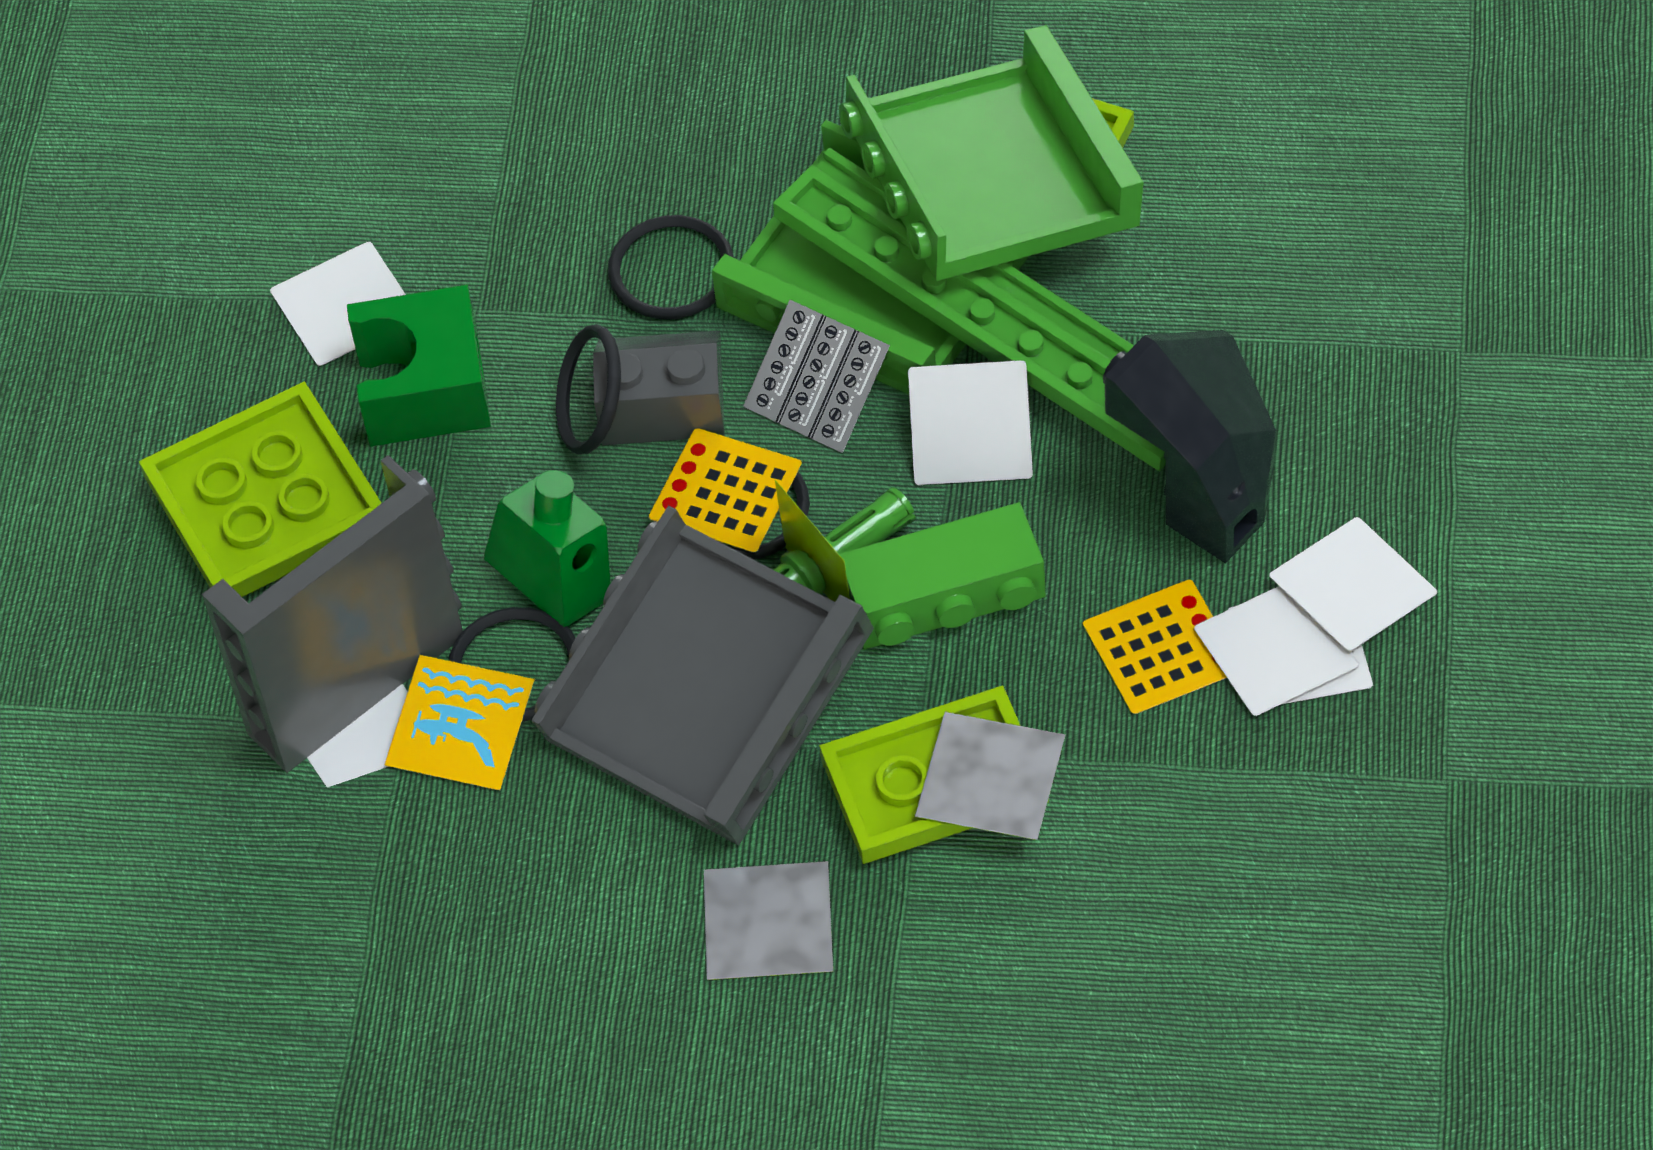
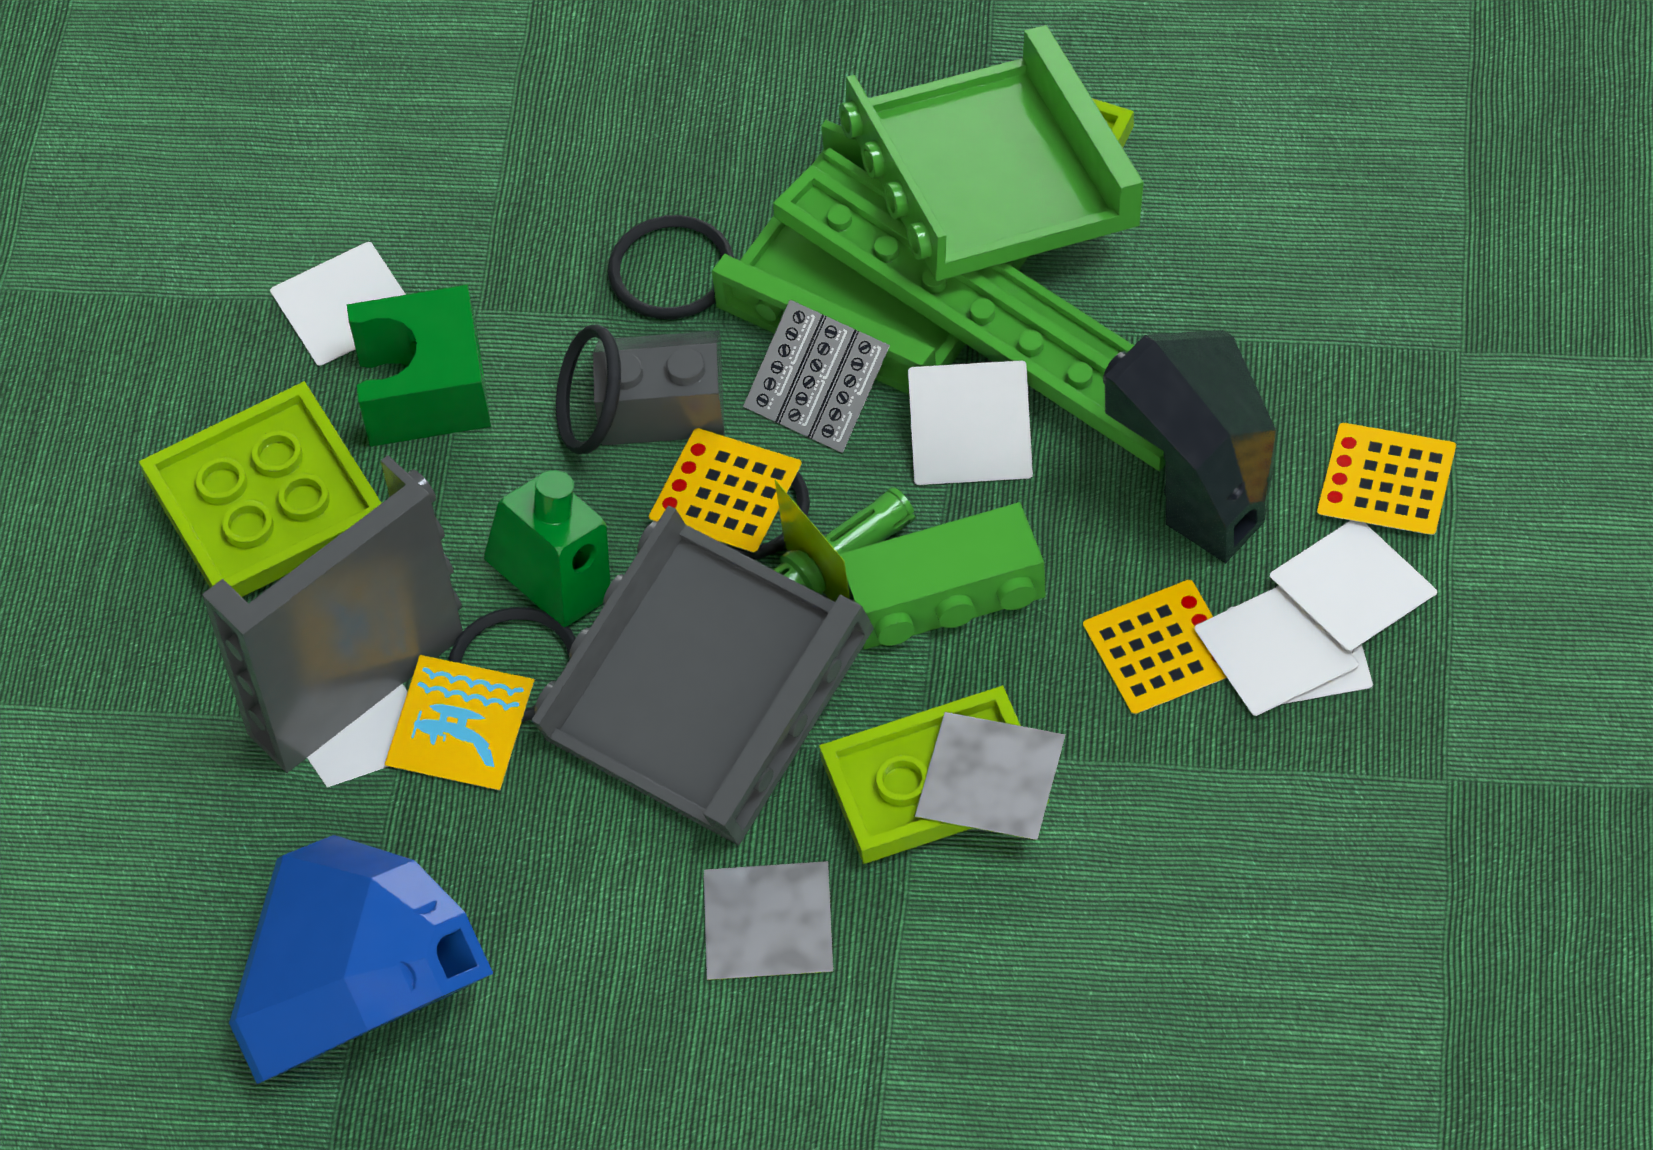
(344, 950): none -> blue brick
(1387, 478): none -> yellow sticker

